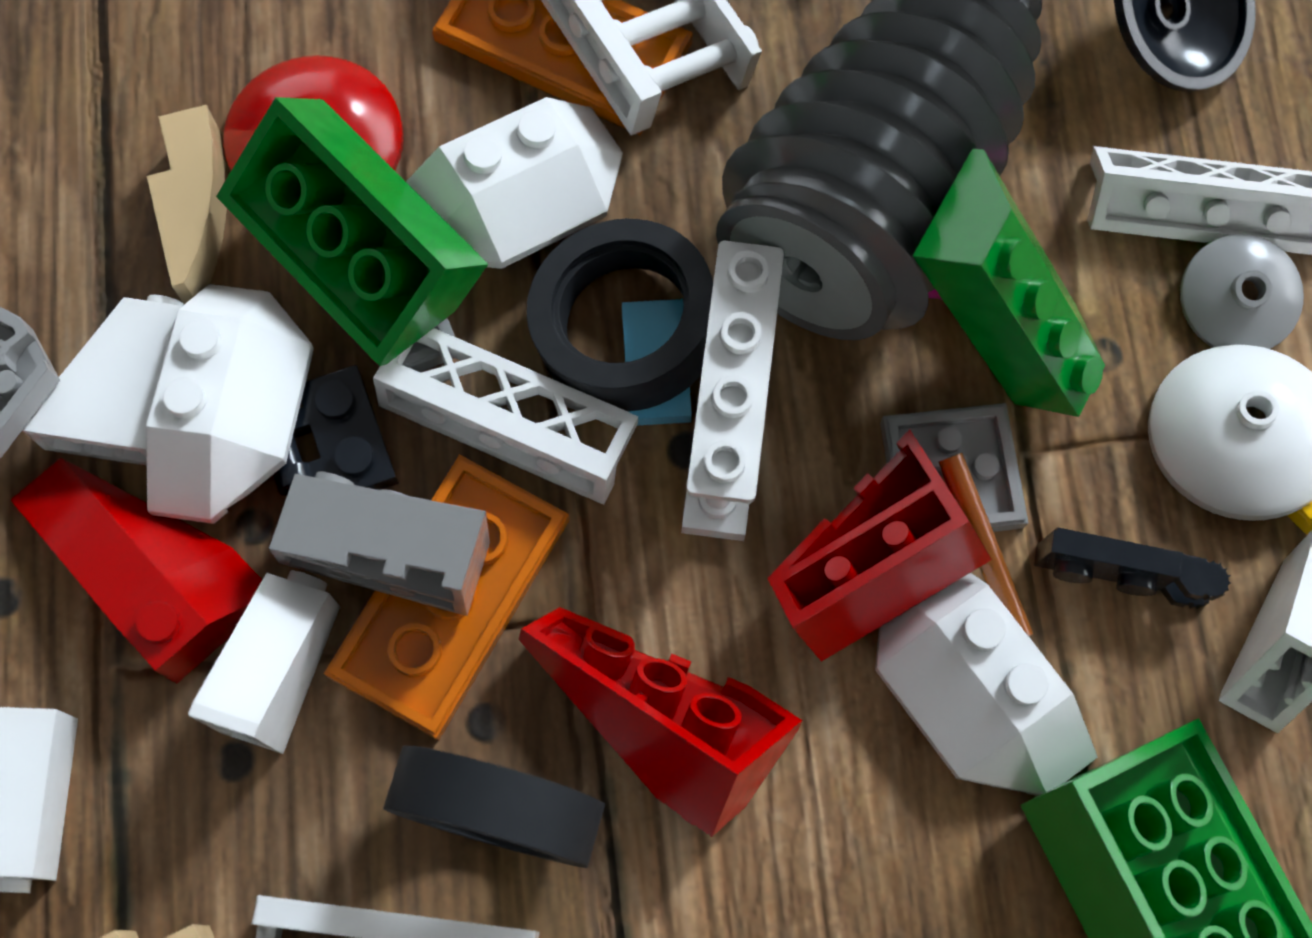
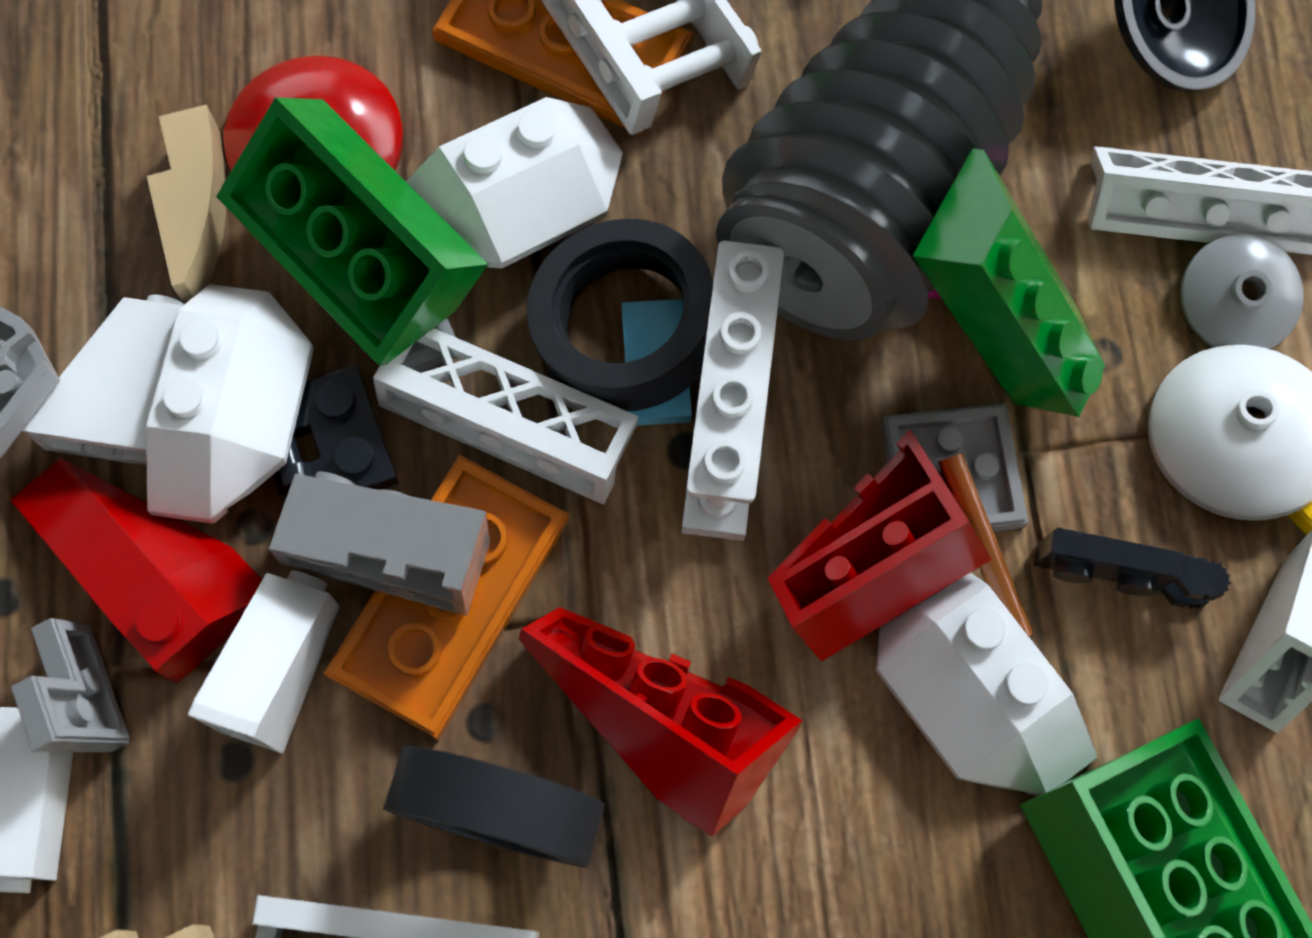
(75, 702): none -> light grey tile

